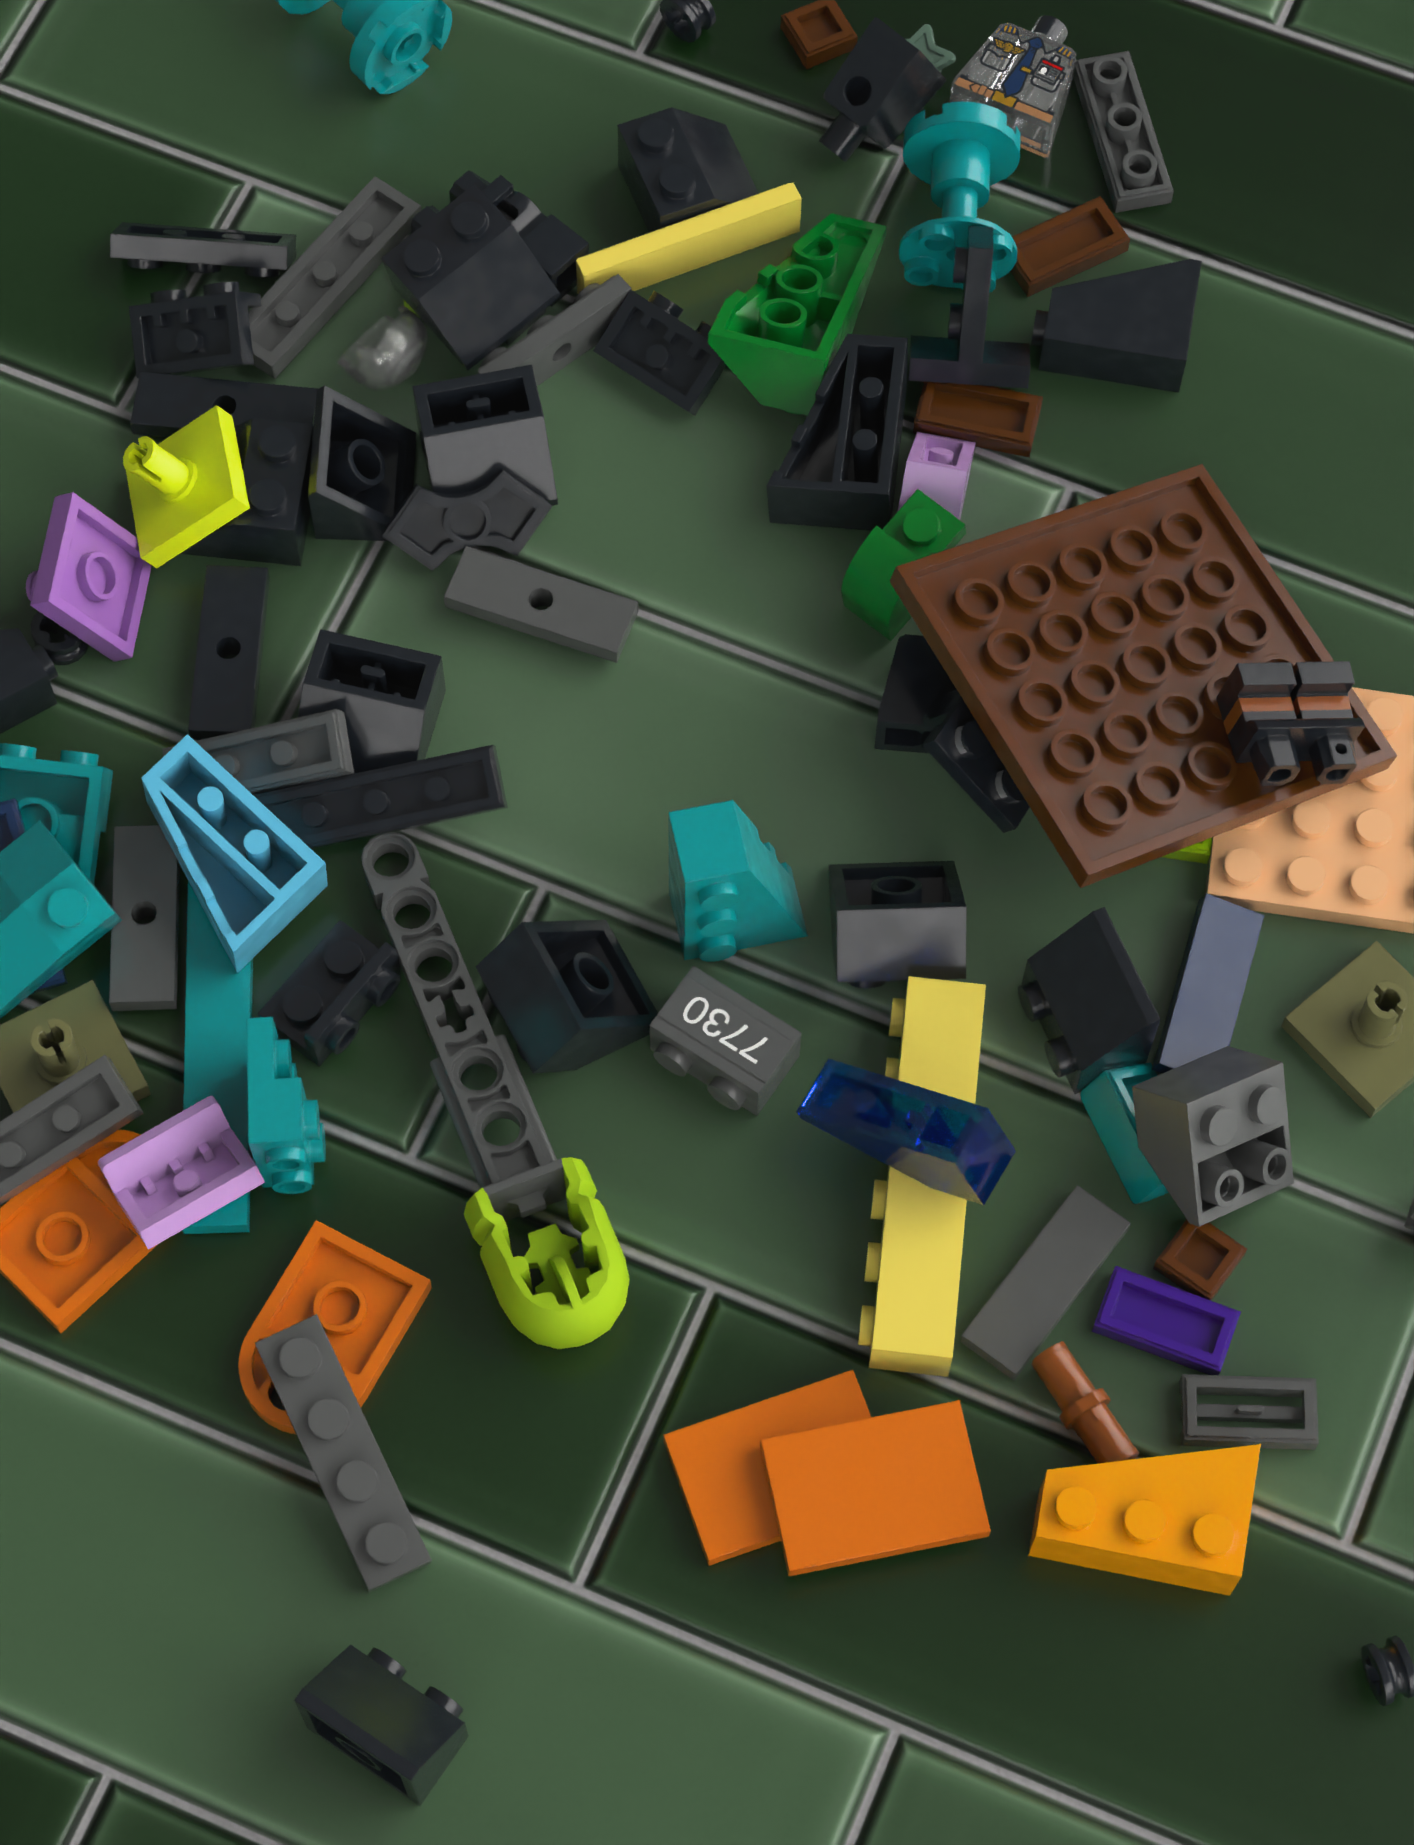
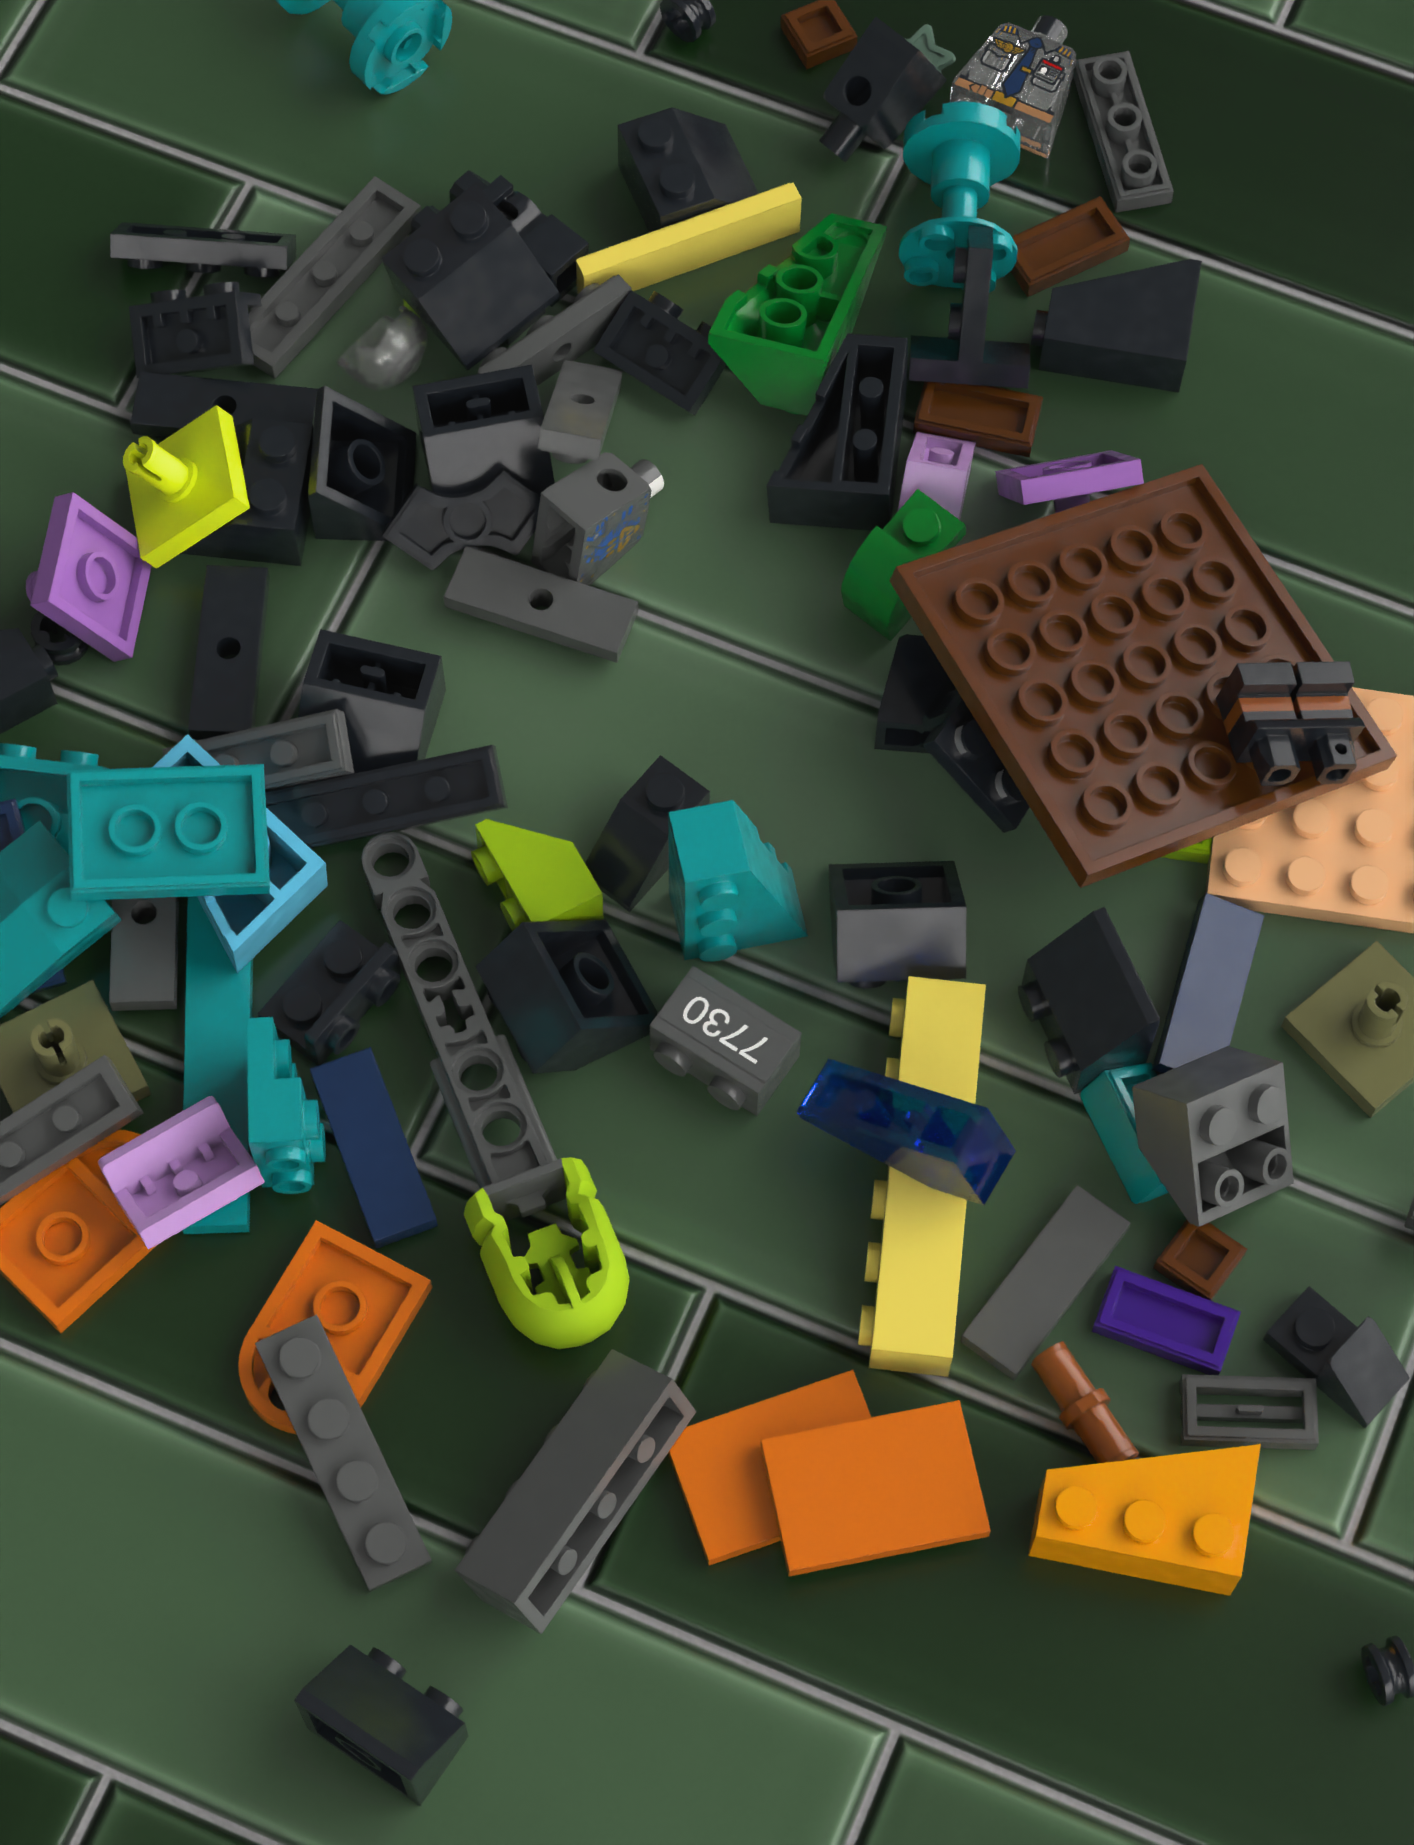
(167, 832): none -> teal tile
(373, 1148): none -> dark blue tile
(536, 874): none -> lime slope
(575, 1490): none -> dark grey brick
(580, 412): none -> dark grey tile
(593, 517): none -> dark grey torso
(635, 840): none -> black slope
(1069, 479): none -> medium lavender tile
(1348, 1361): none -> black slope

